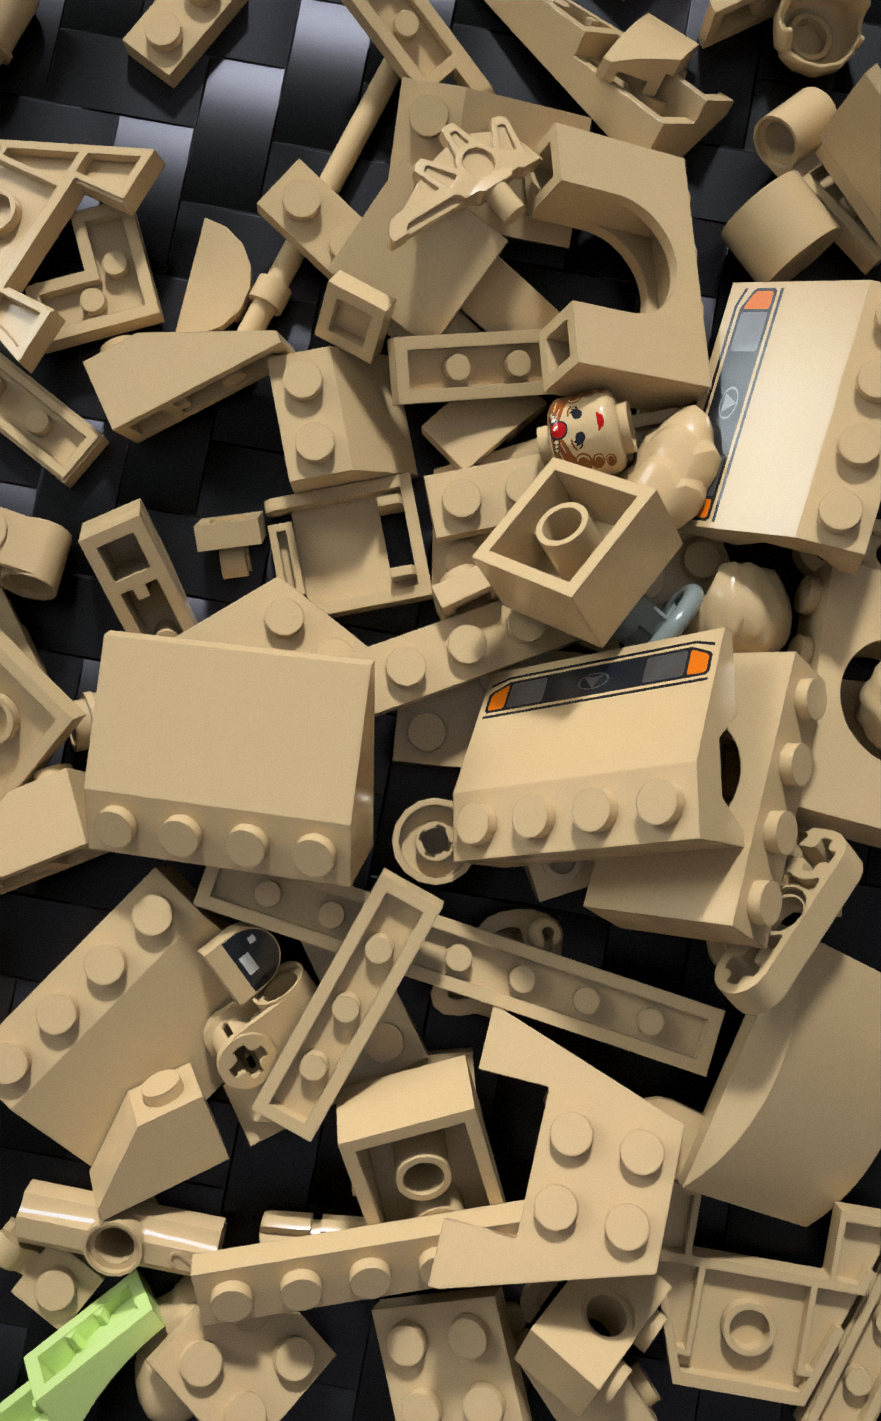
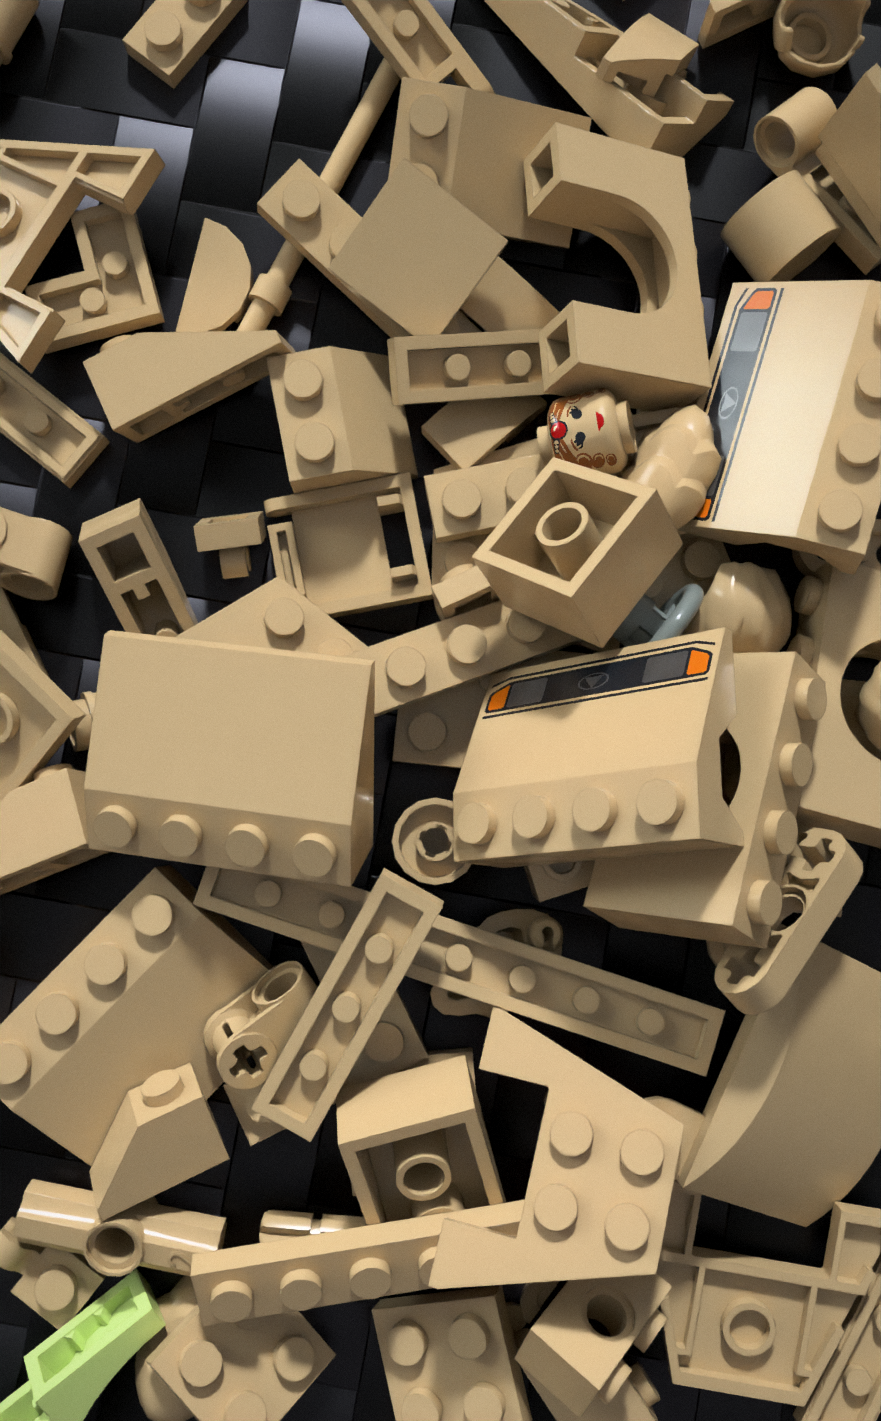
(243, 959): tile -> none
(355, 316): tan plate -> none
(465, 174): tan piece -> none

